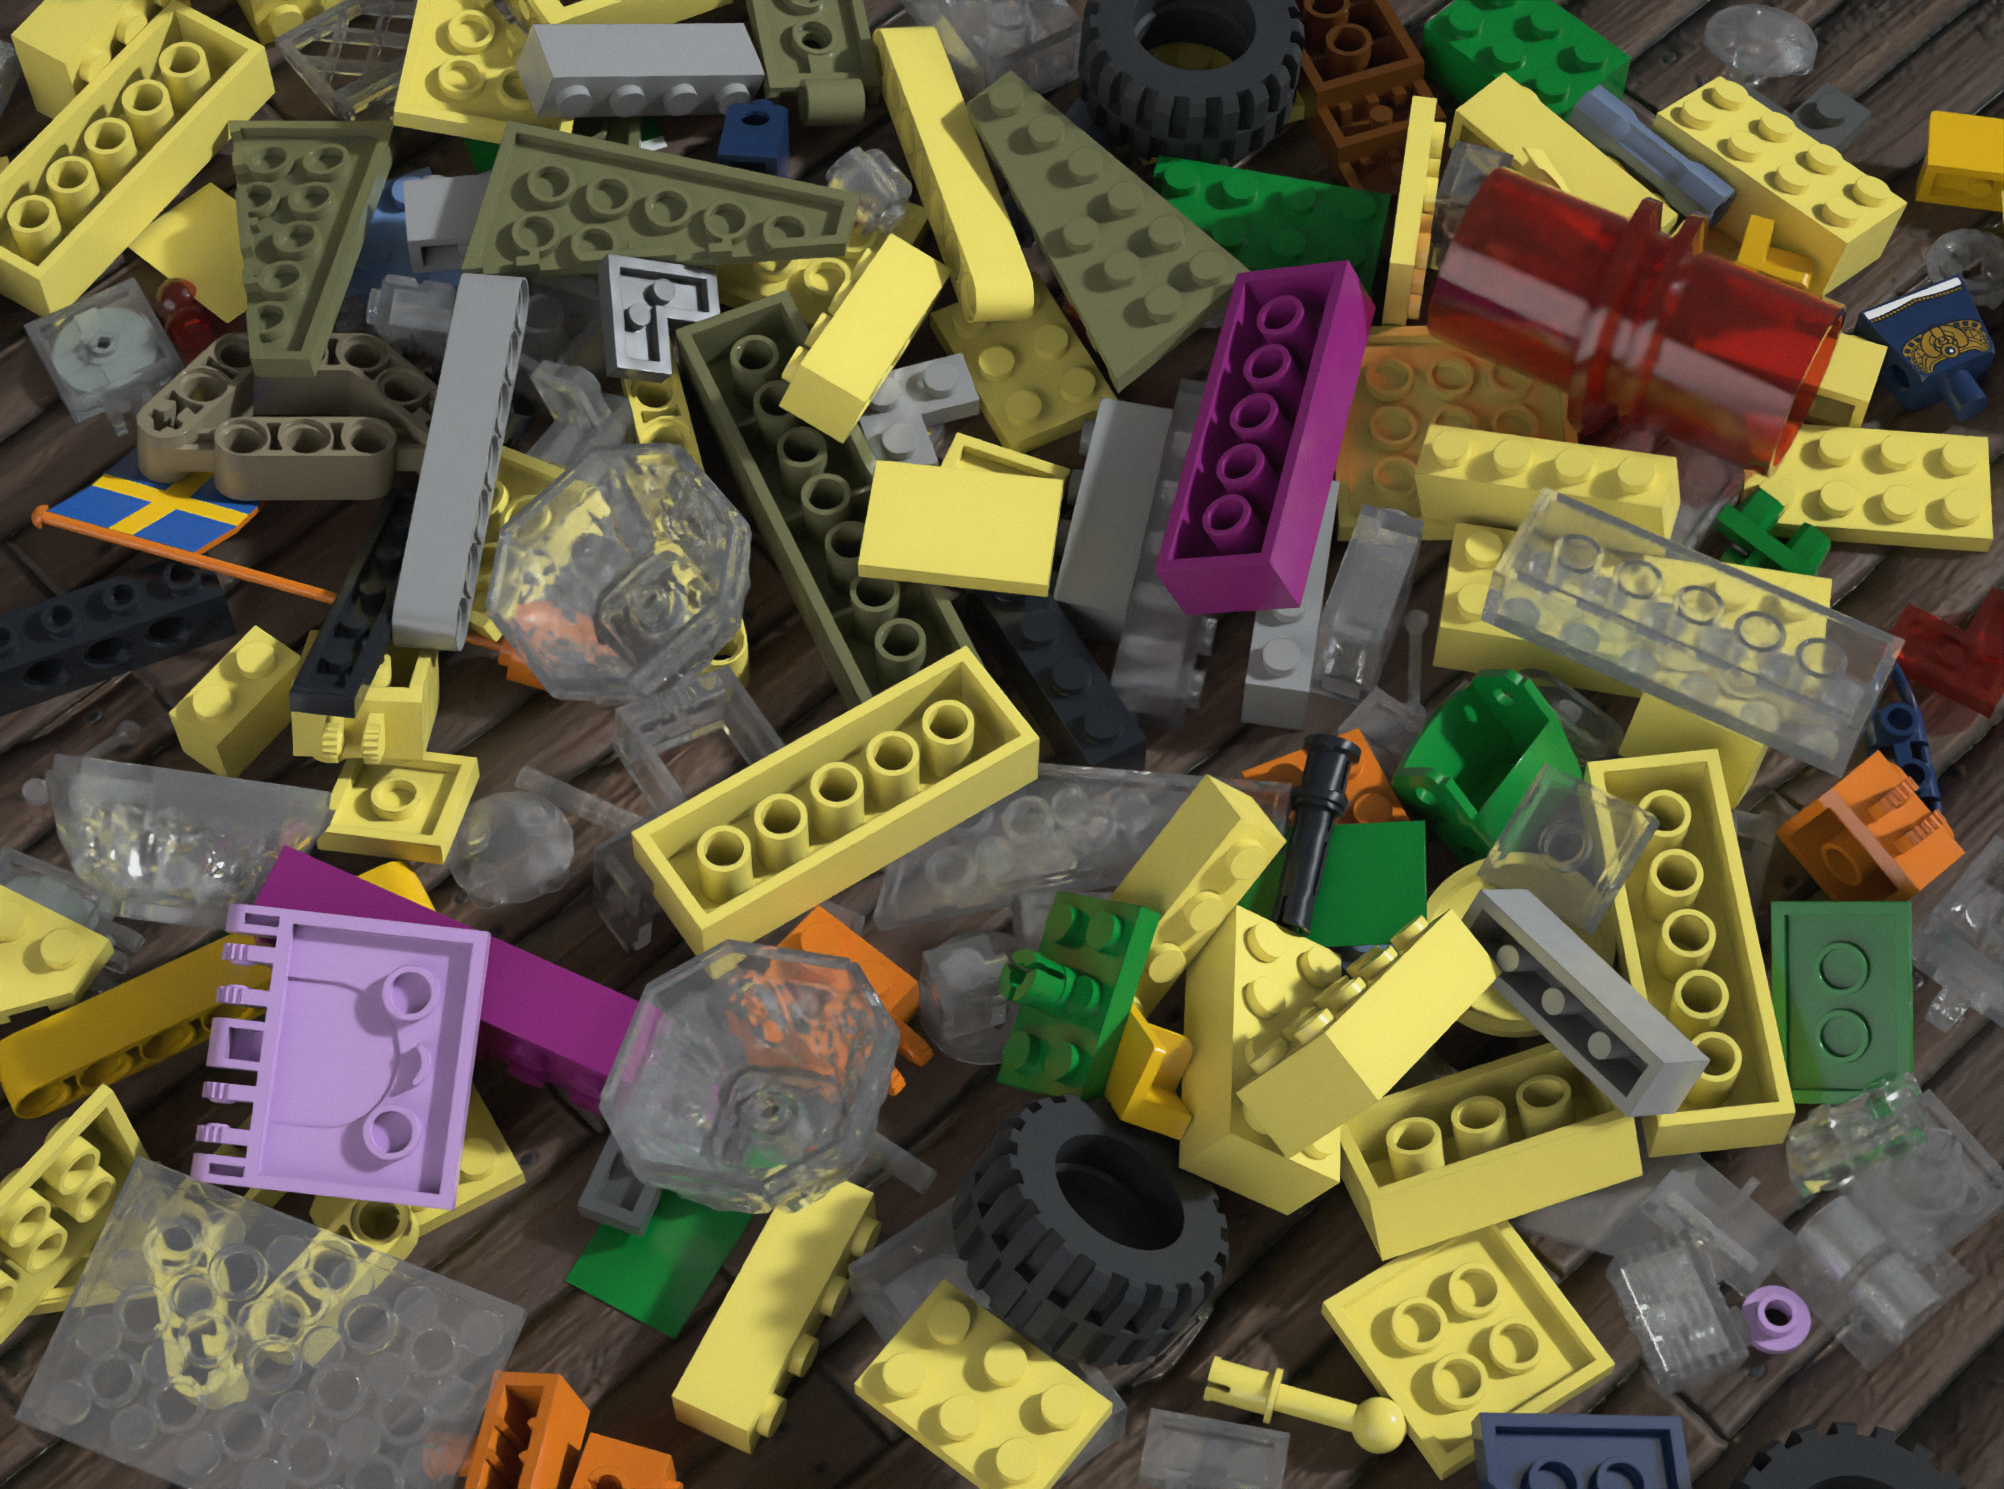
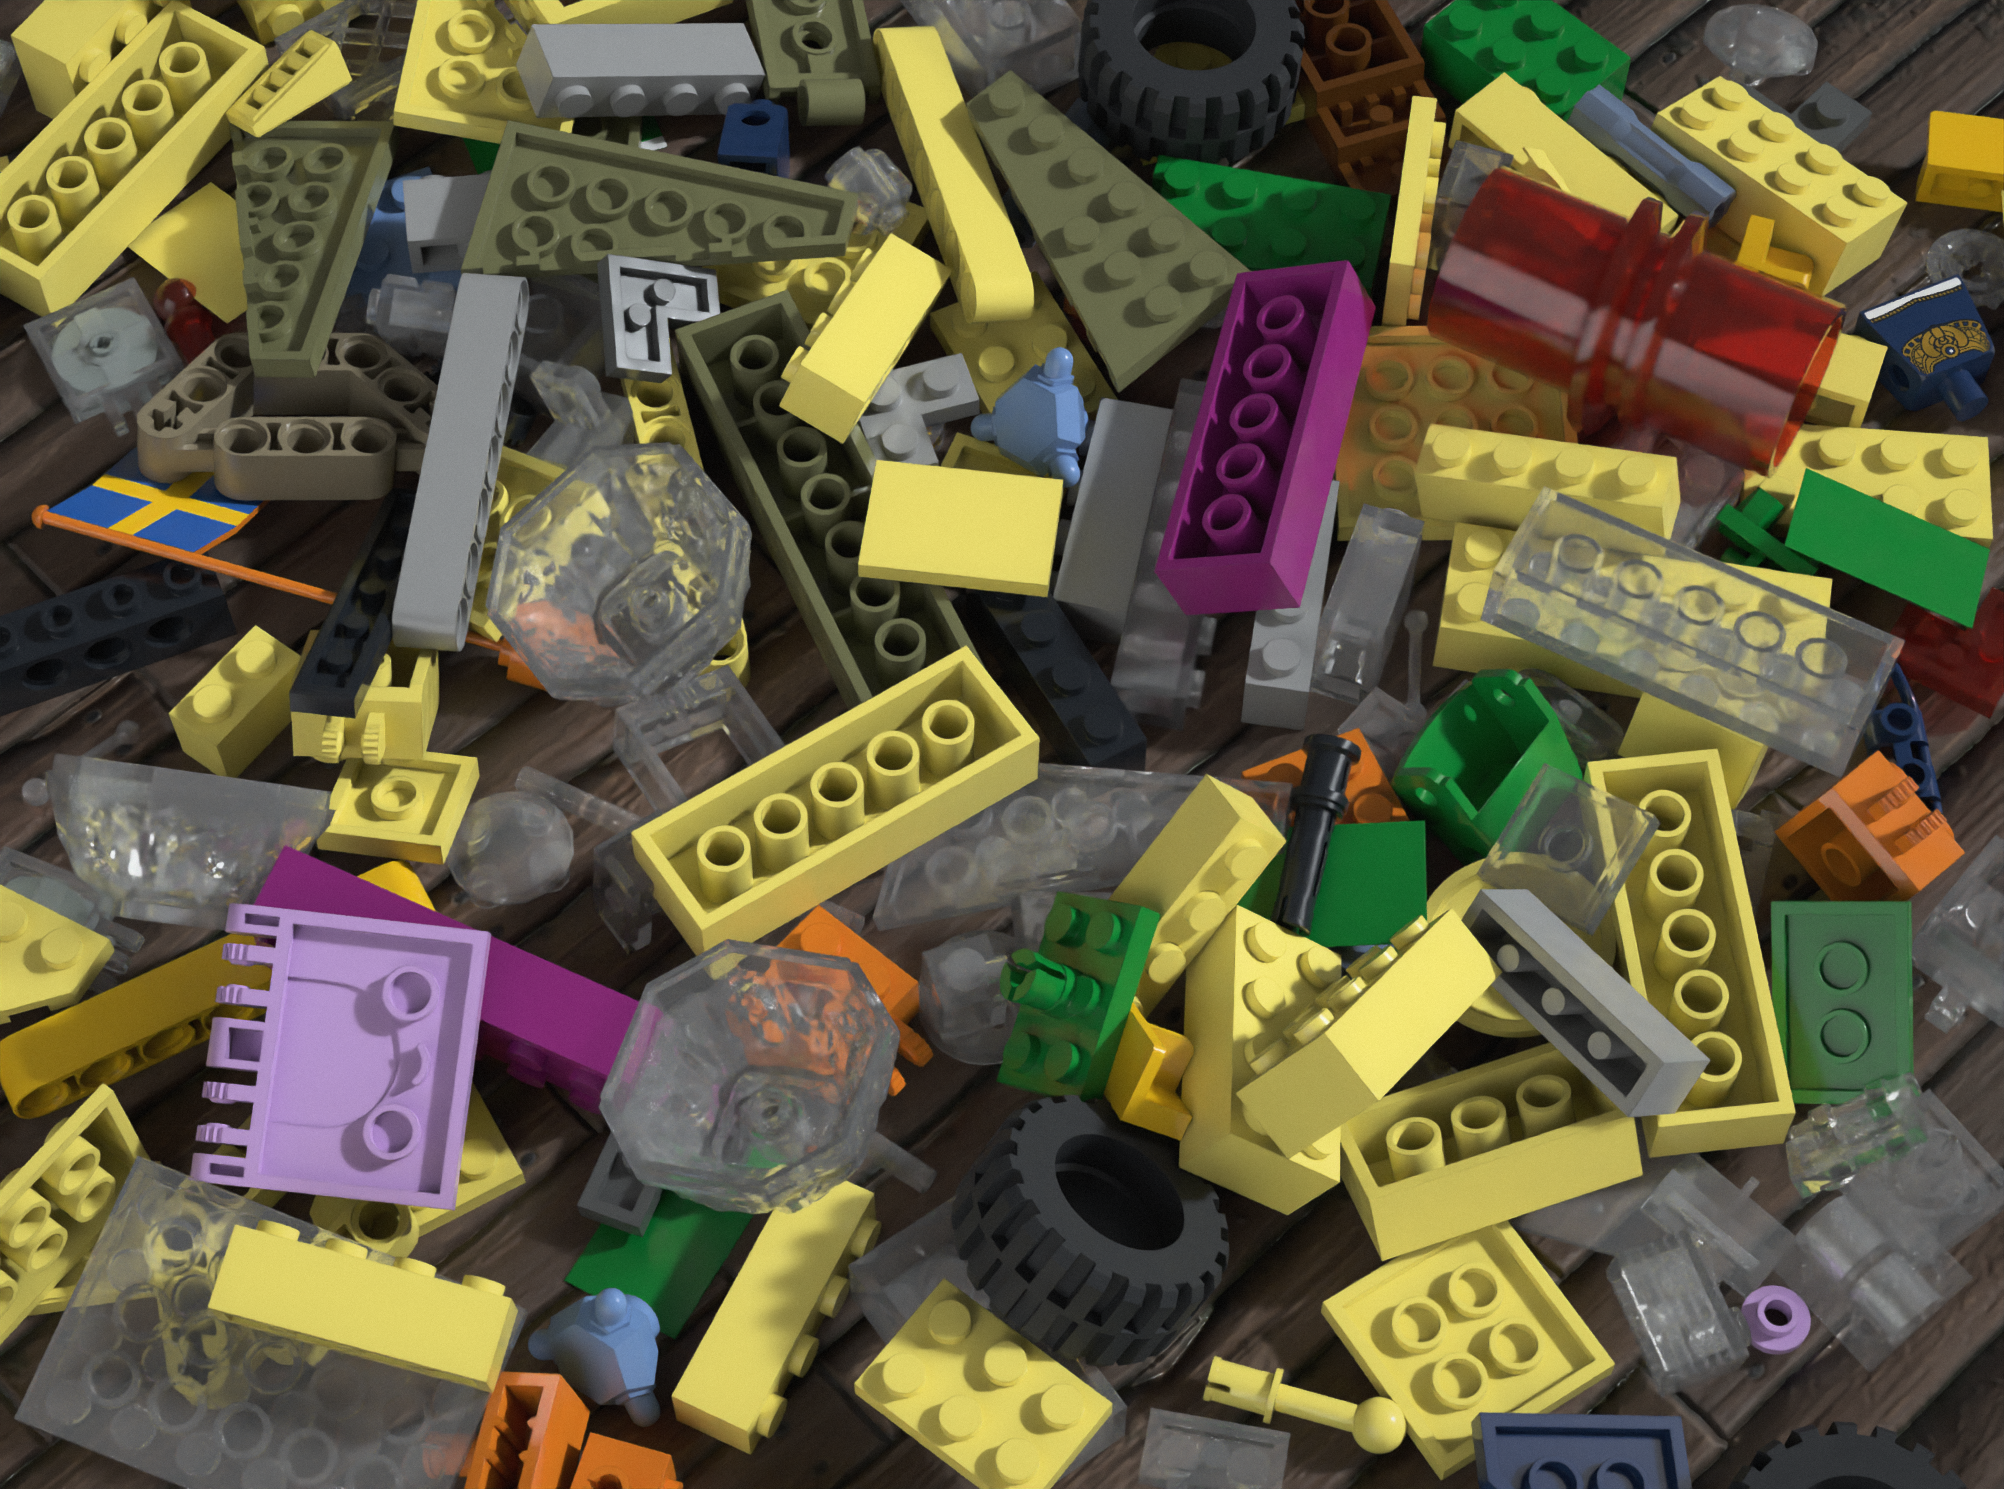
(294, 83): none -> light yellow slope
(364, 1306): none -> light yellow brick
(606, 1351): none -> medium blue rock
(1039, 420): none -> medium blue rock
(1888, 548): none -> green sticker

